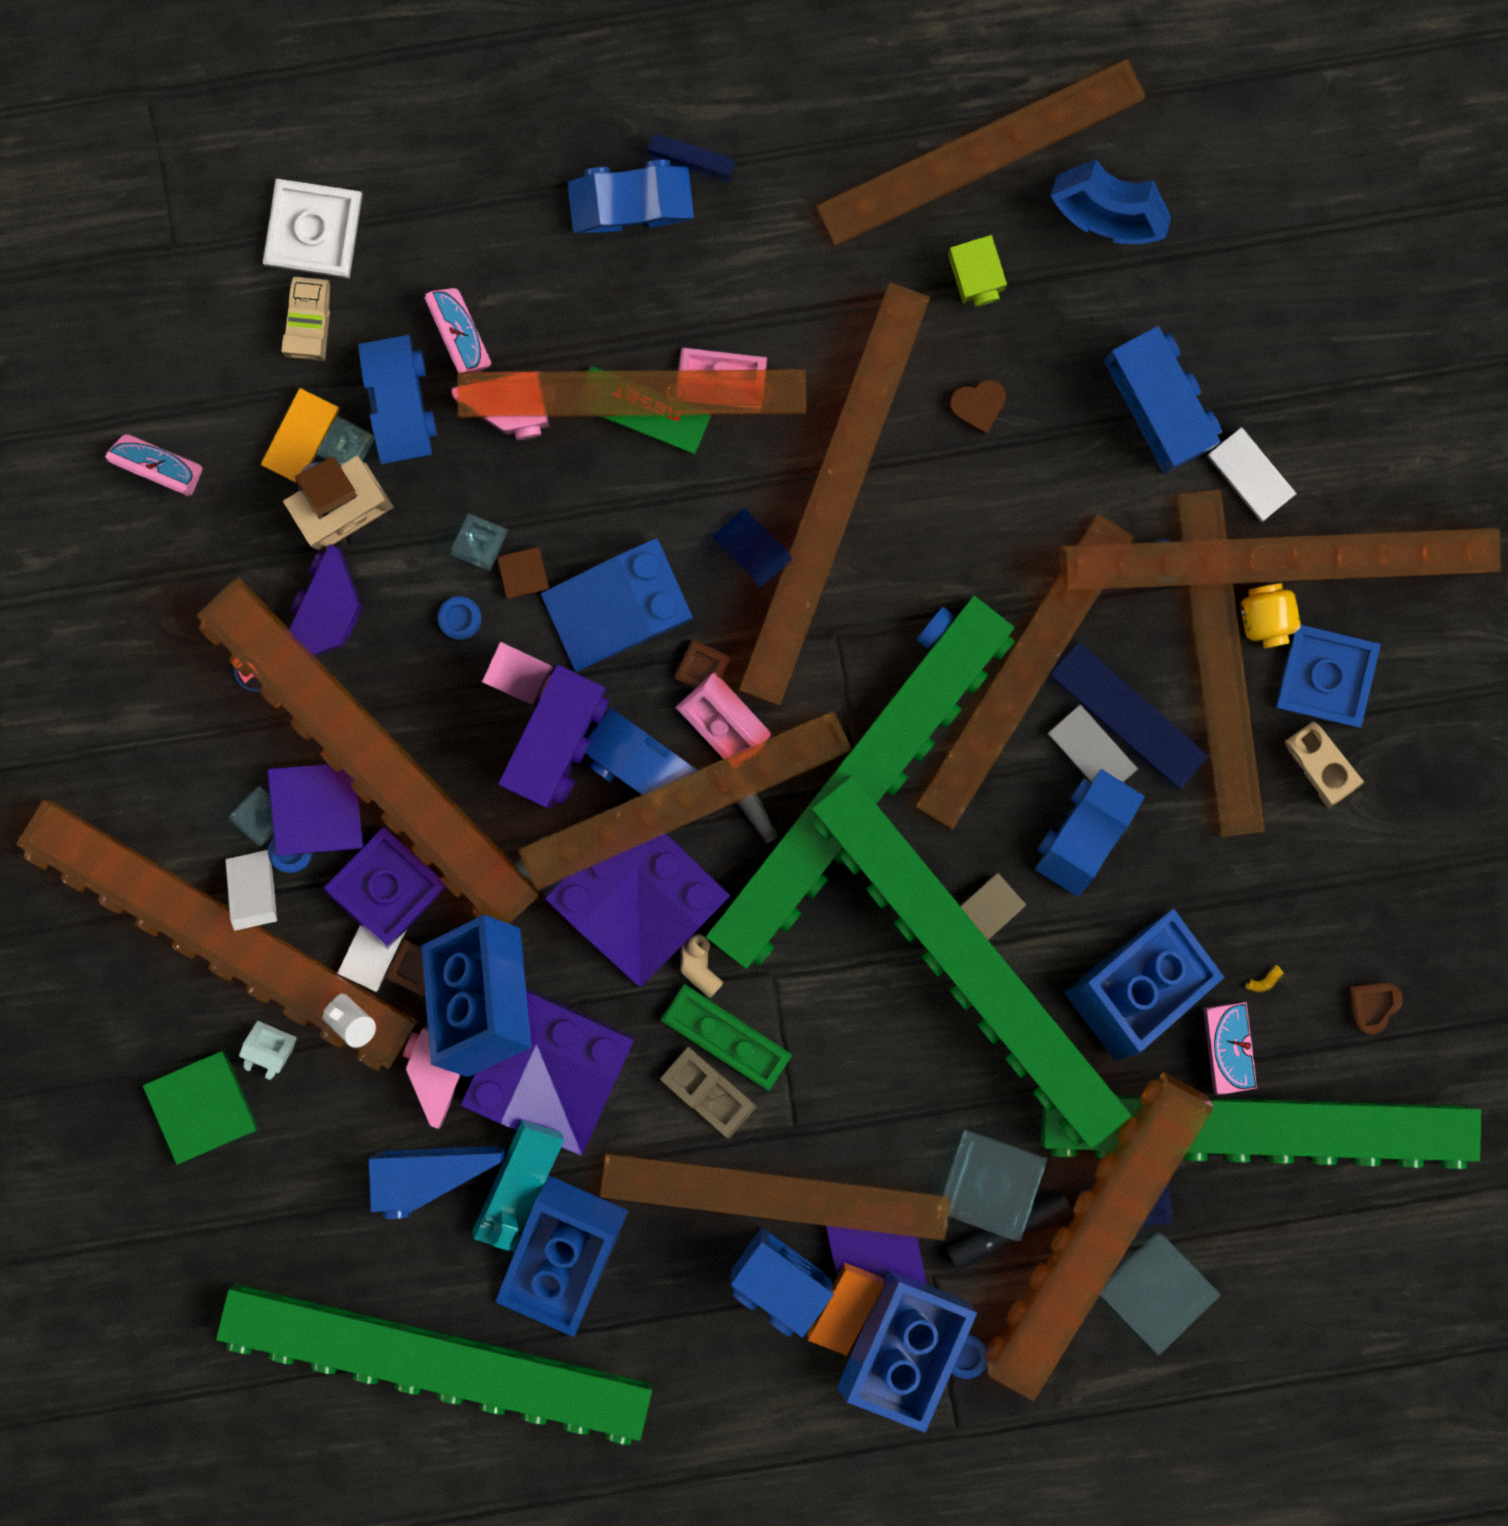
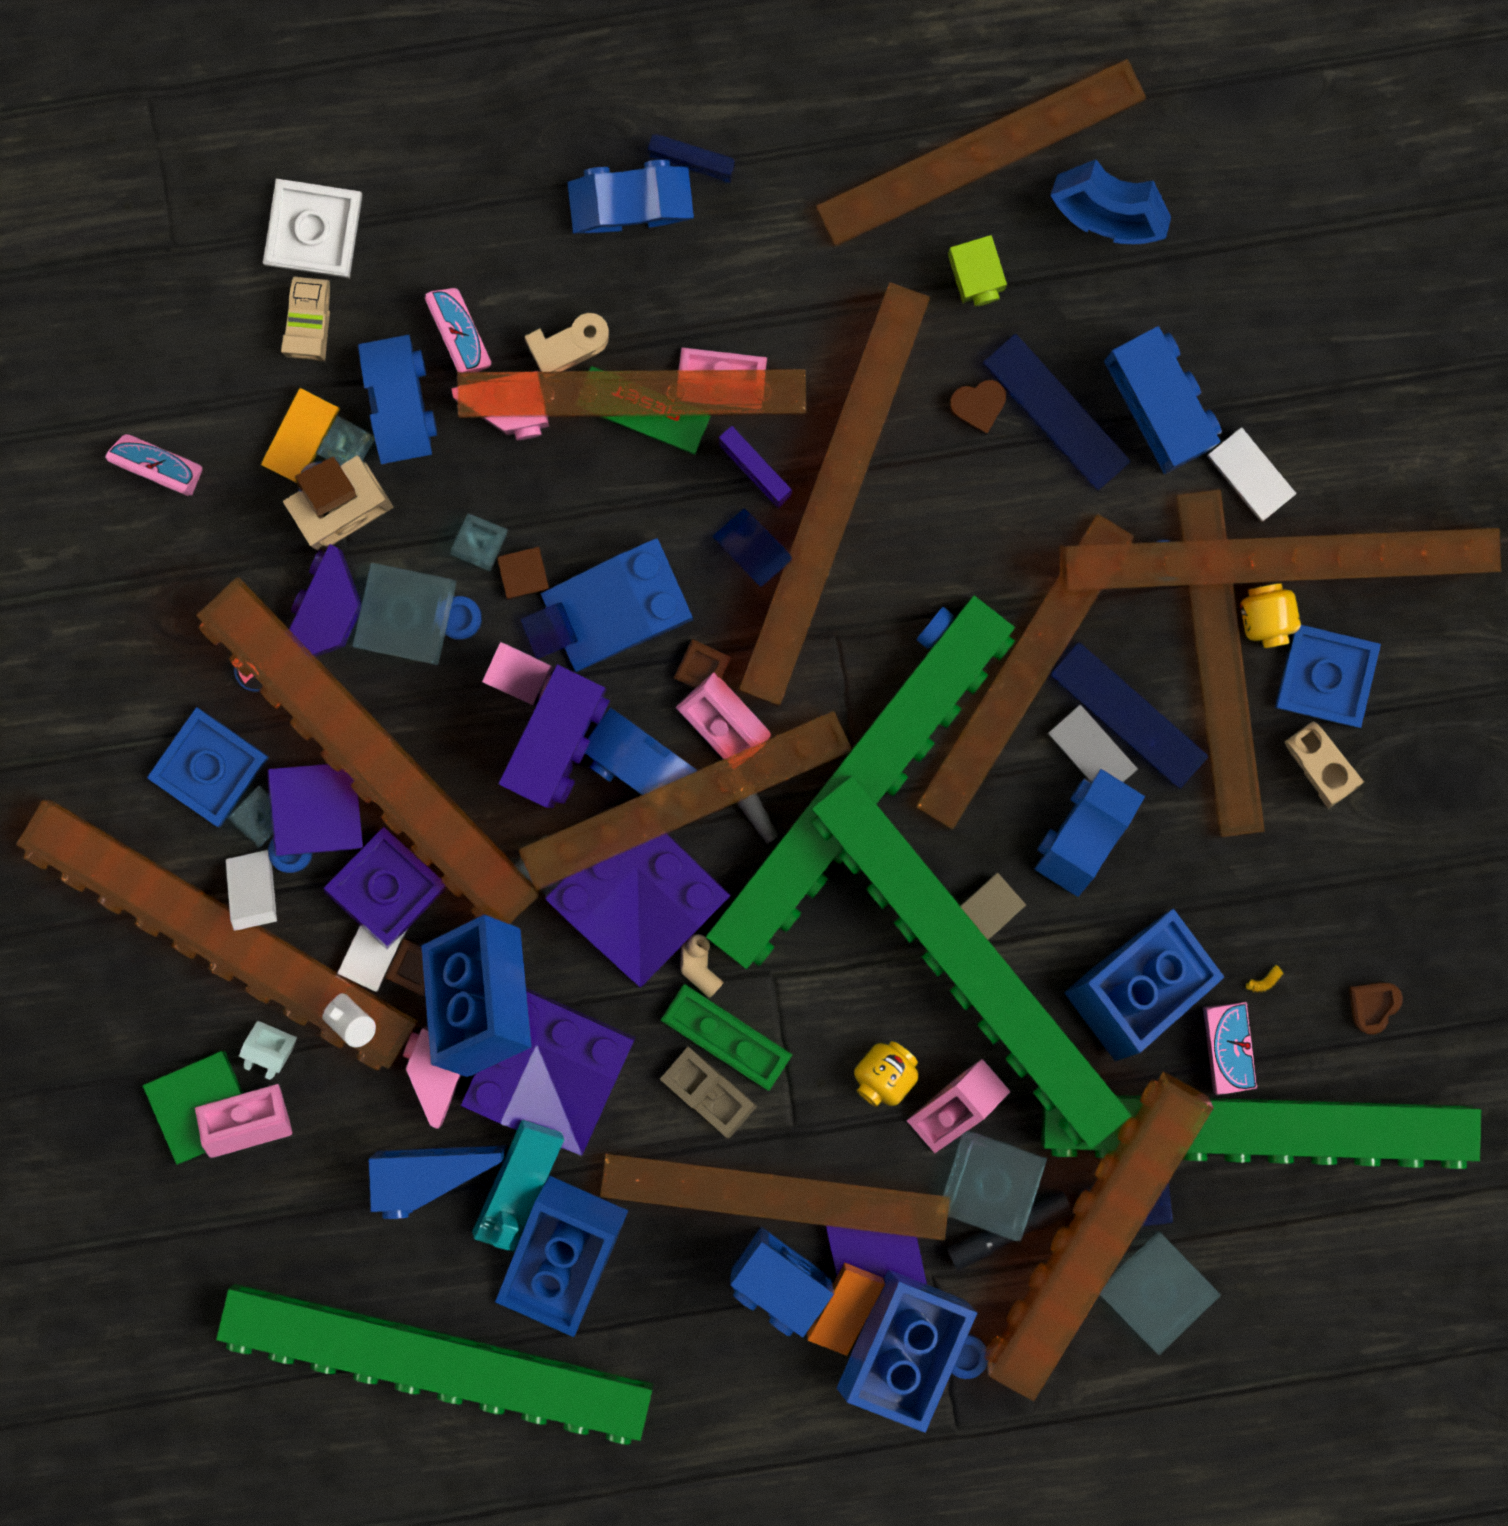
(208, 767): none -> blue tile
(243, 1121): none -> bright pink slope
(404, 613): none -> clear light blue tile
(549, 630): none -> clear blue tile
(571, 346): none -> tan leg
(755, 467): none -> dark purple tile
(886, 1074): none -> yellow head
(959, 1106): none -> bright pink slope
(1056, 412): none -> clear blue tile

